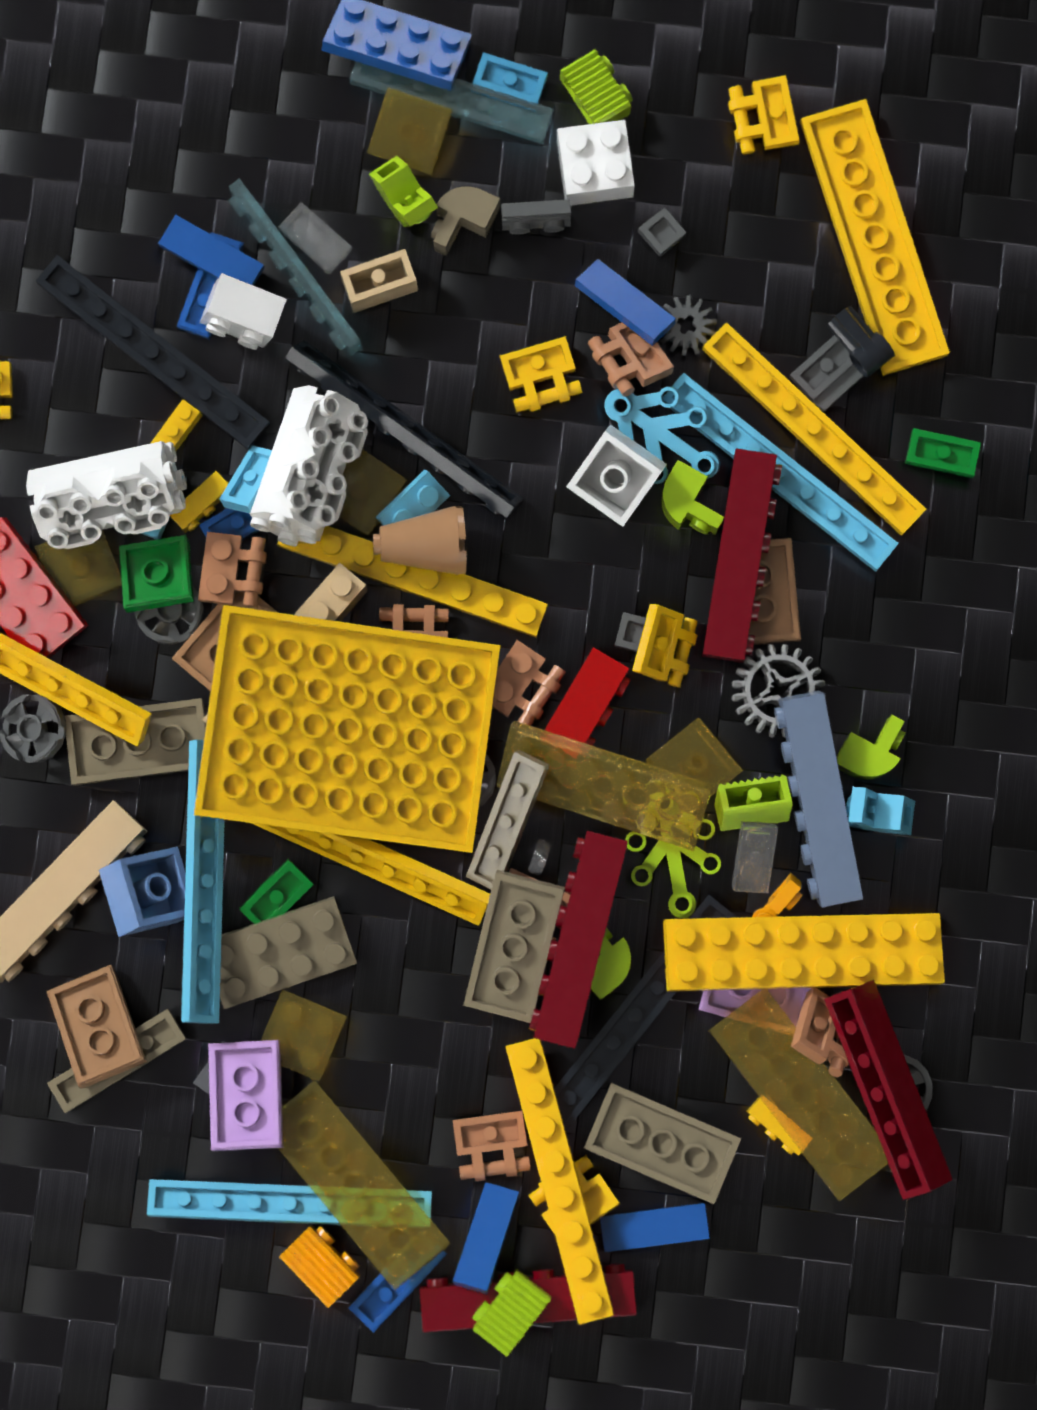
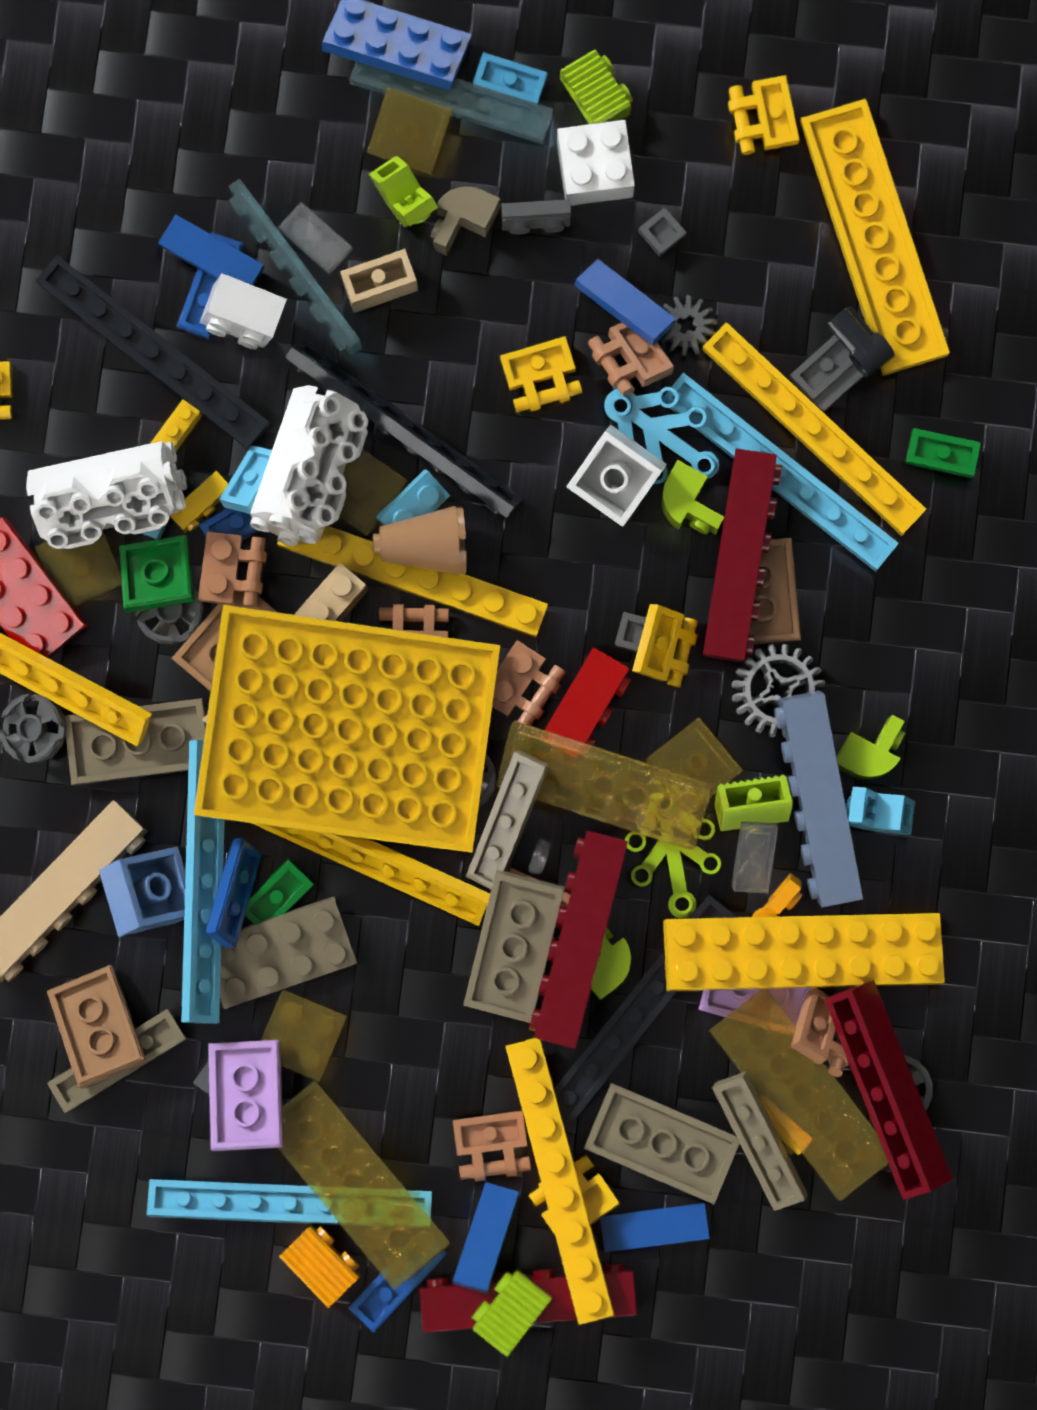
(233, 893): none -> blue tile
(760, 1141): none -> dark tan plate

